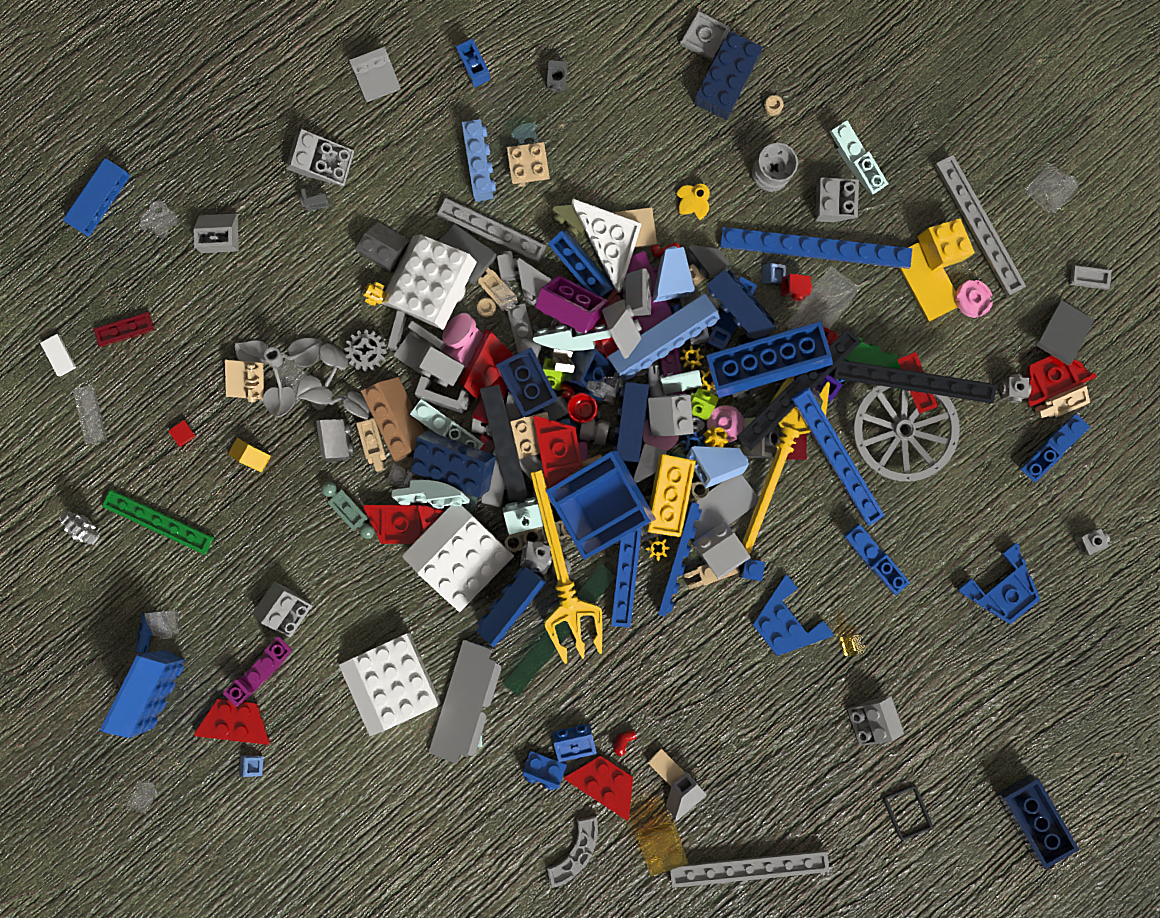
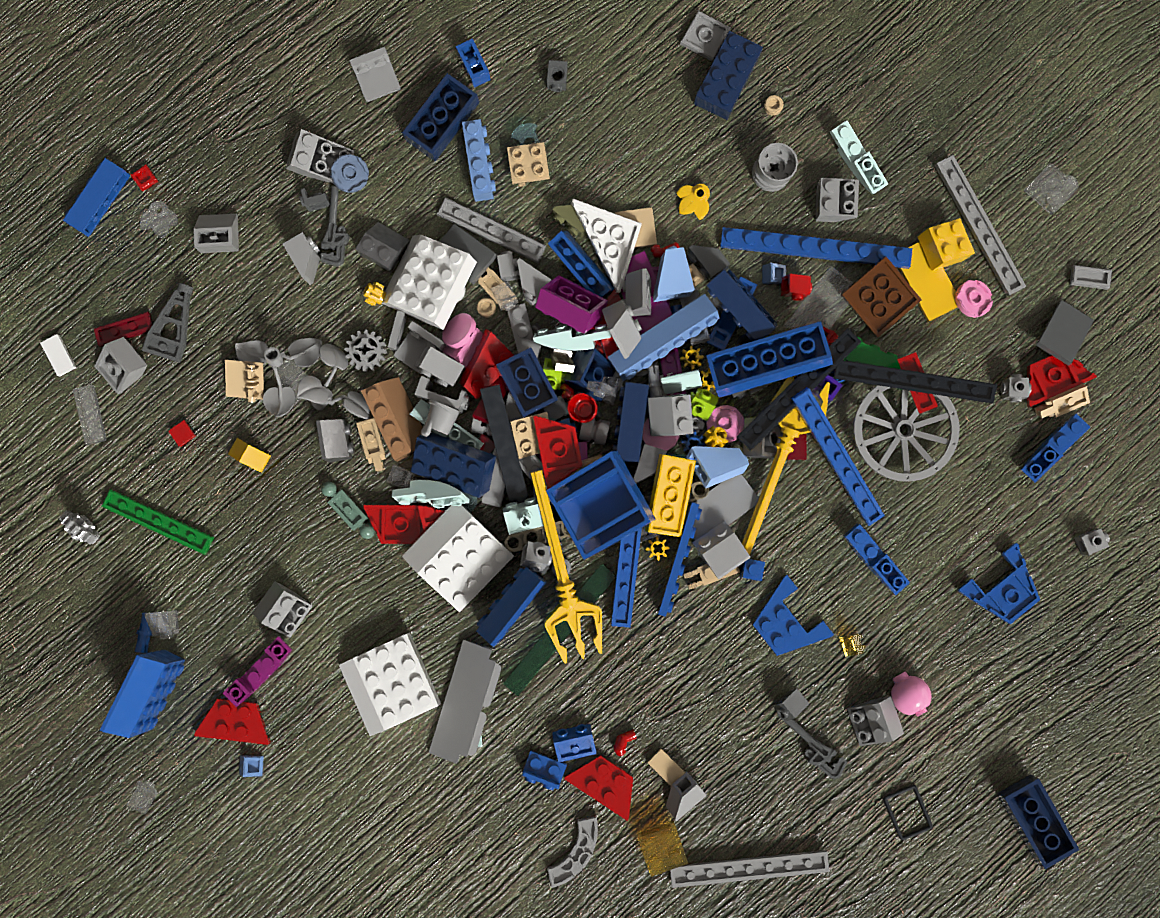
(120, 364): none -> light grey slope
(144, 178): none -> red tile
(164, 347): none -> dark grey plate
(304, 256): none -> light grey slope
(334, 237): none -> dark grey piece
(349, 173): none -> sand blue tile
(439, 418): none -> light grey hat
(441, 117): none -> dark blue brick
(791, 705): none -> dark grey brick
(819, 753): none -> dark grey piece
(881, 297): none -> reddish brown plate
(910, 694): none -> bright pink brick

